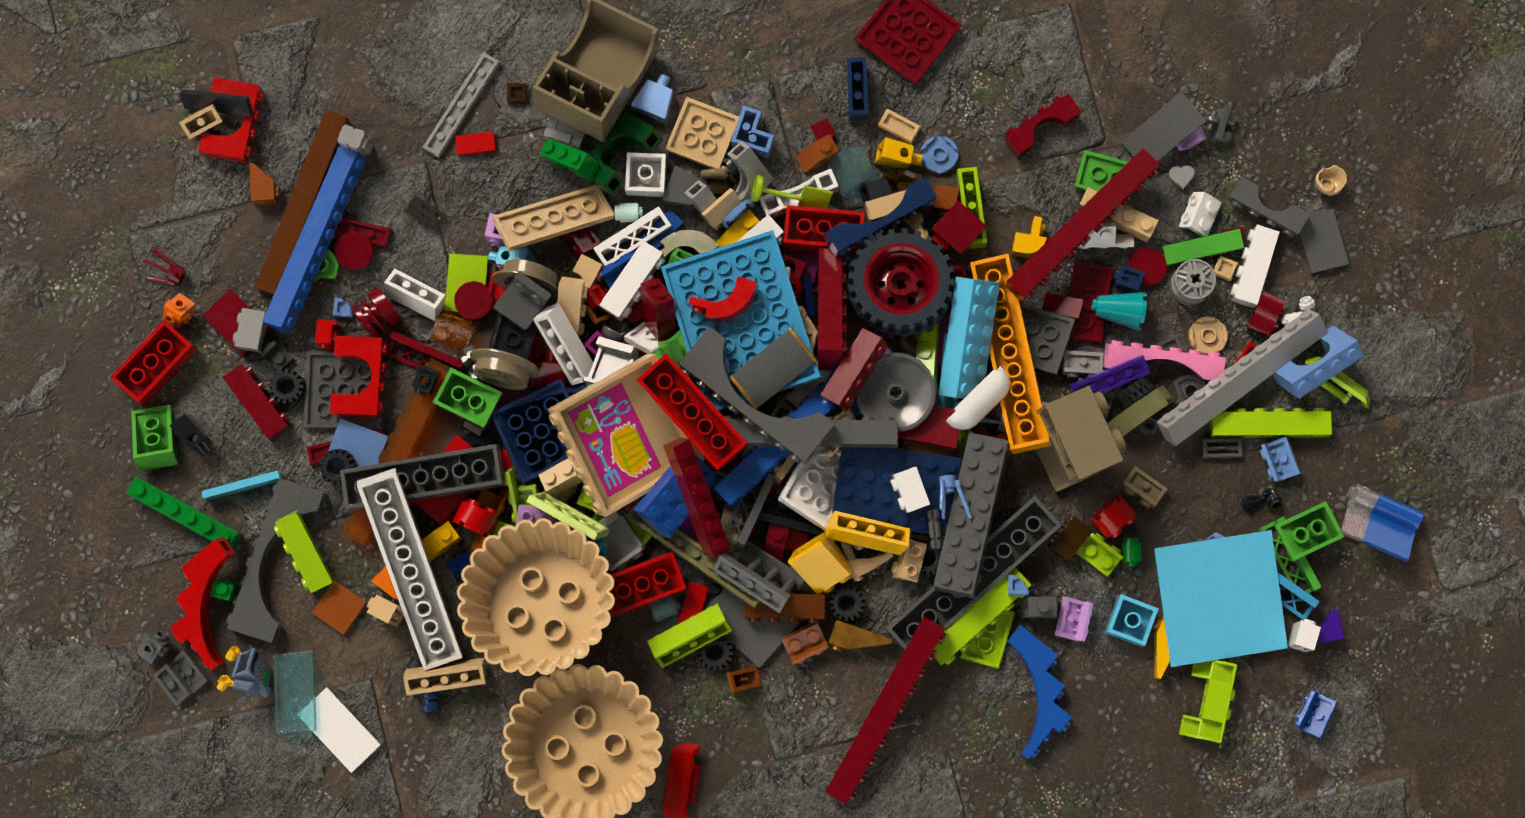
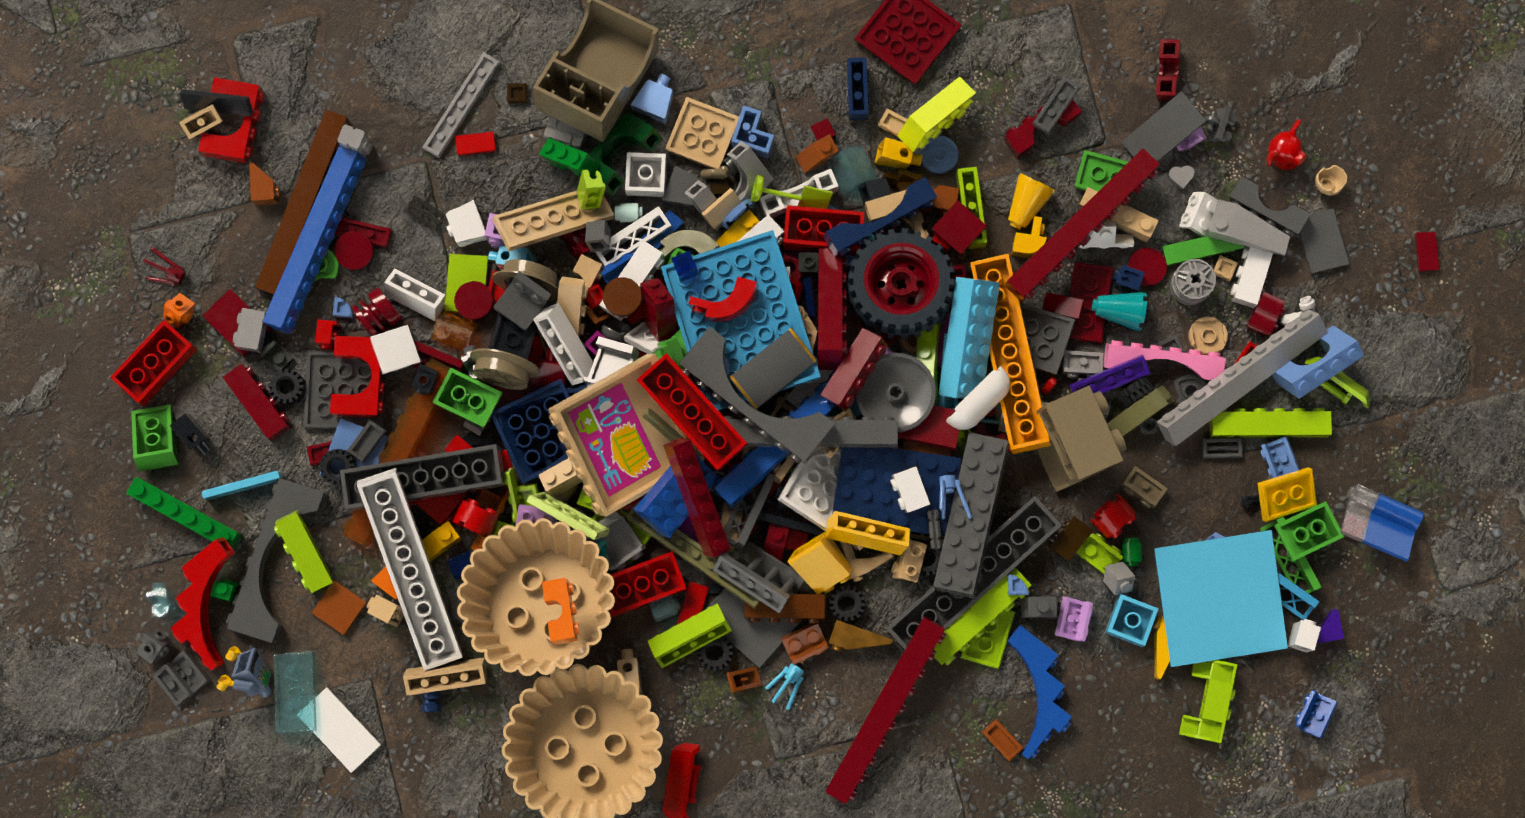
(160, 600): none -> clear light blue hips
(366, 440): none -> dark grey tile
(395, 349): none -> white tile
(466, 224): none -> white torso
(564, 628): none -> orange arch
(590, 190): none -> lime hinge
(598, 235): none -> dark grey brick
(622, 296): none -> reddish brown tile
(630, 662): none -> tan torso
(661, 425): none -> olive axle
(685, 266): none -> clear blue brick
(793, 674): none -> medium azure plant
(808, 263): none -> pearl dark grey bracket
(937, 114): none -> neon yellow brick
(1002, 740): none -> dark orange tile
(1027, 200): none -> yellow cone
(1048, 385): none -> red tile
(1056, 105): none -> dark grey tile
(1119, 578): none -> light grey brick
(1169, 69): none -> dark red arch
(1242, 227): none -> light grey wedge
(1286, 149): none -> red piece
(1287, 494): none -> yellow tile
(1426, 251): none -> dark red tile

